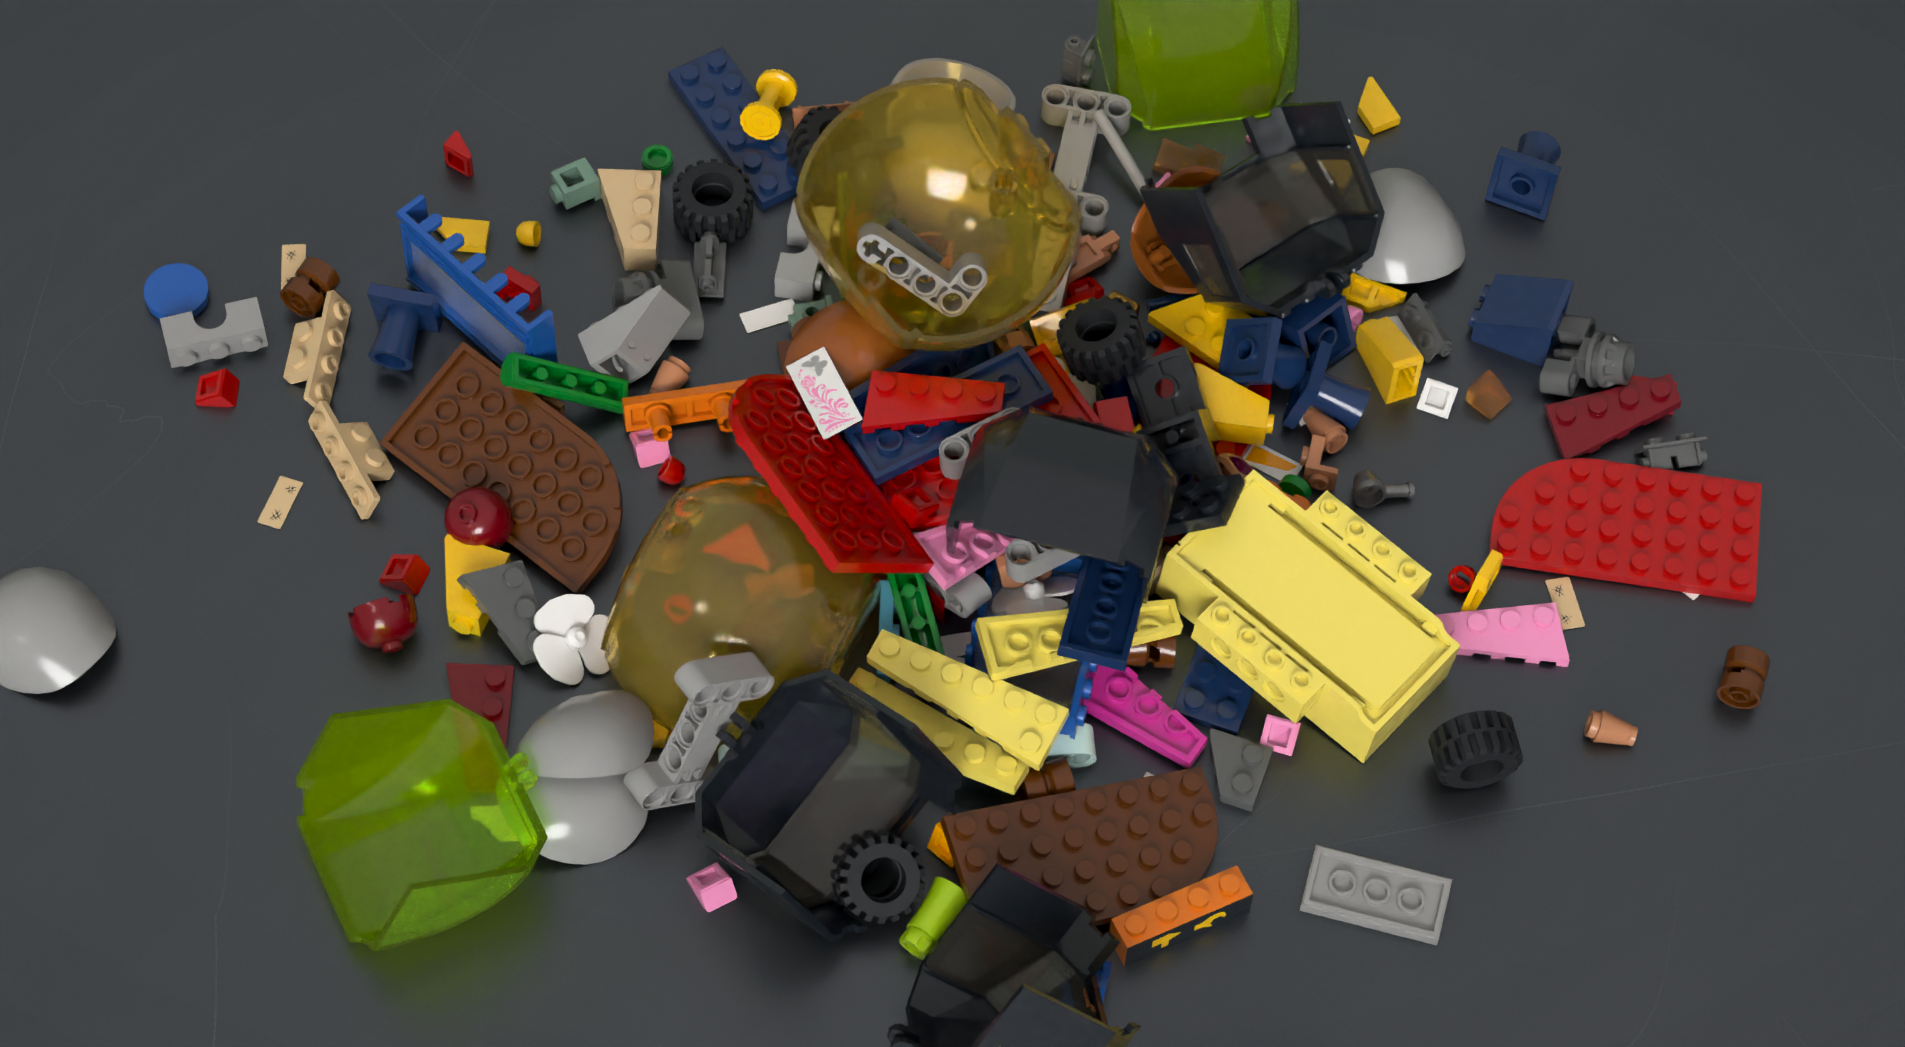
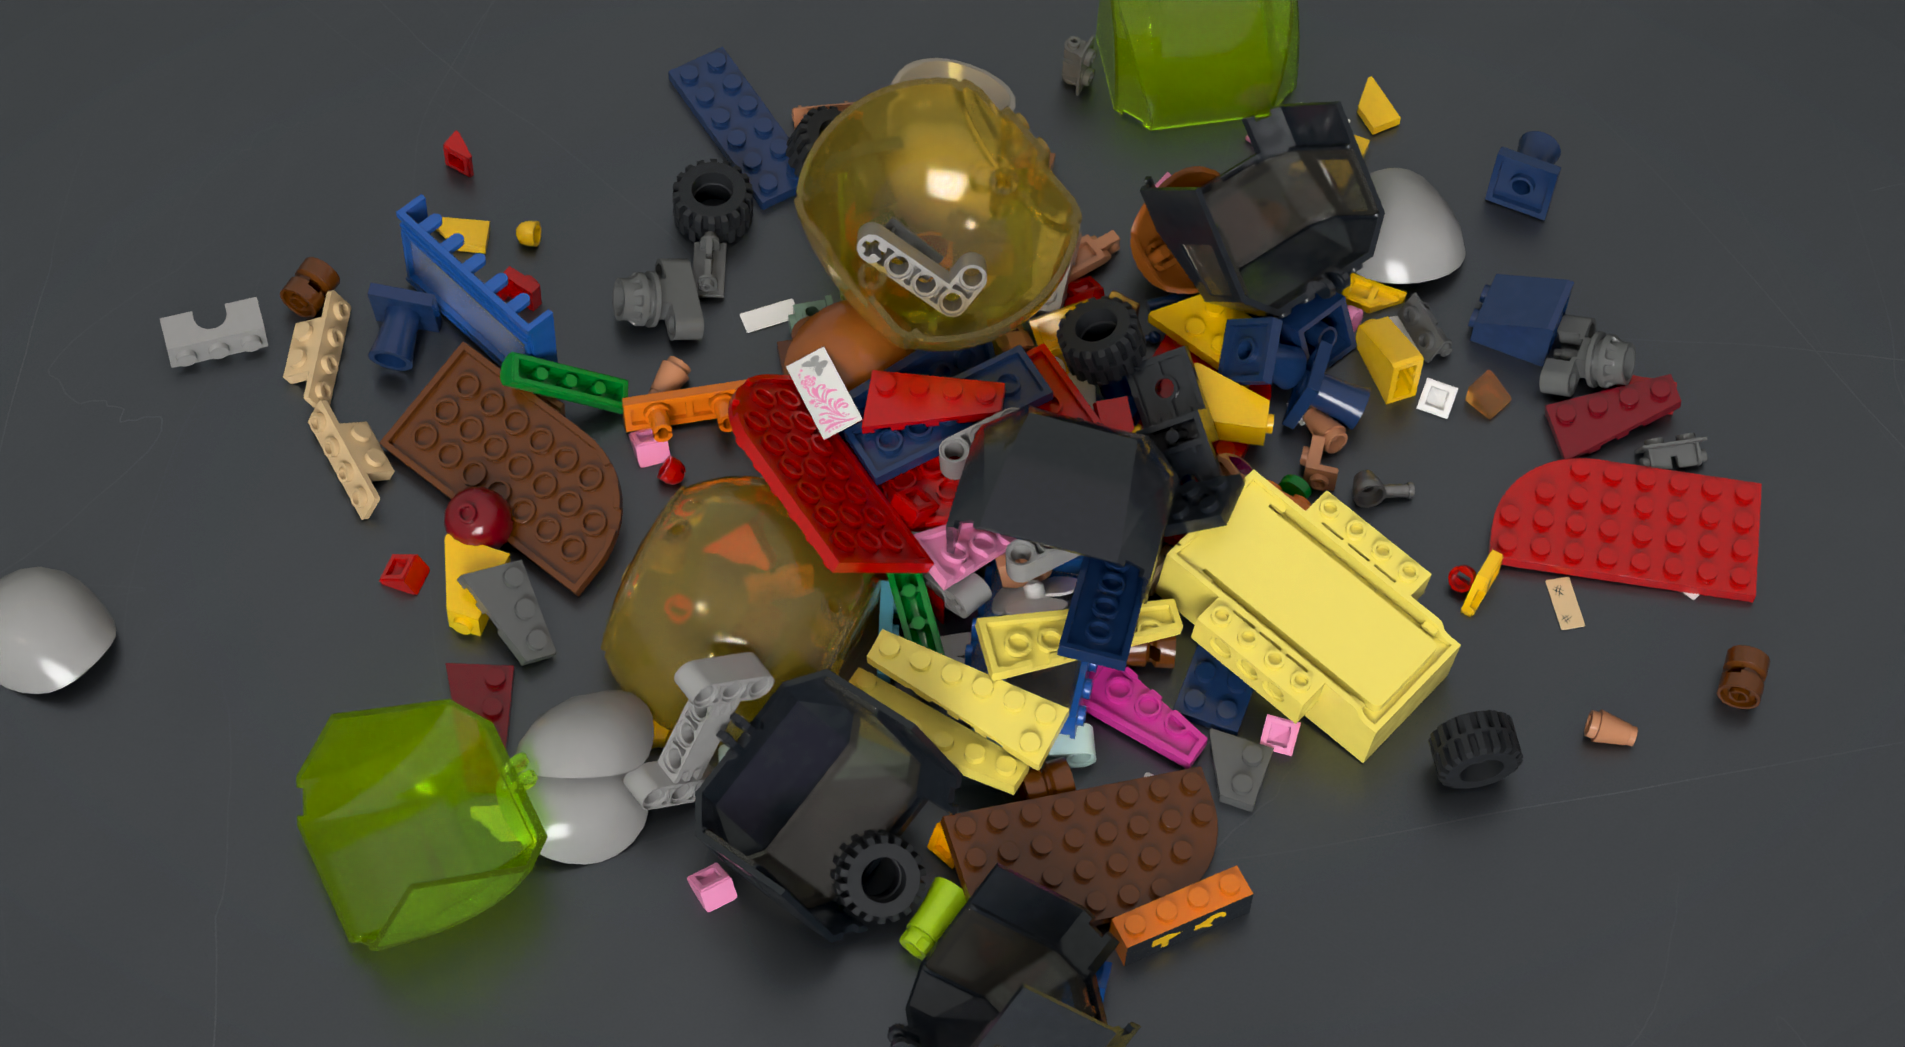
(176, 290): blue tile -> none
(217, 389): red slope -> none
(280, 502): tan sticker -> none
(292, 257): tan sticker -> none
(385, 622): dark red cylinder -> none
(566, 630): white piece -> none
(574, 184): sand green brick -> none
(634, 212): tan wedge -> none
(634, 335): light grey slope -> none
(657, 158): green tile -> none
(762, 117): yellow hose -> none
(798, 273): light grey arch -> none
(1073, 110): light grey beam -> none
(1119, 149): light grey bar -> none
(1175, 157): clear orange slope -> none
(1271, 462): sticker -> none
(1376, 895): light grey tile -> none
(1513, 632): bright pink wing -> none

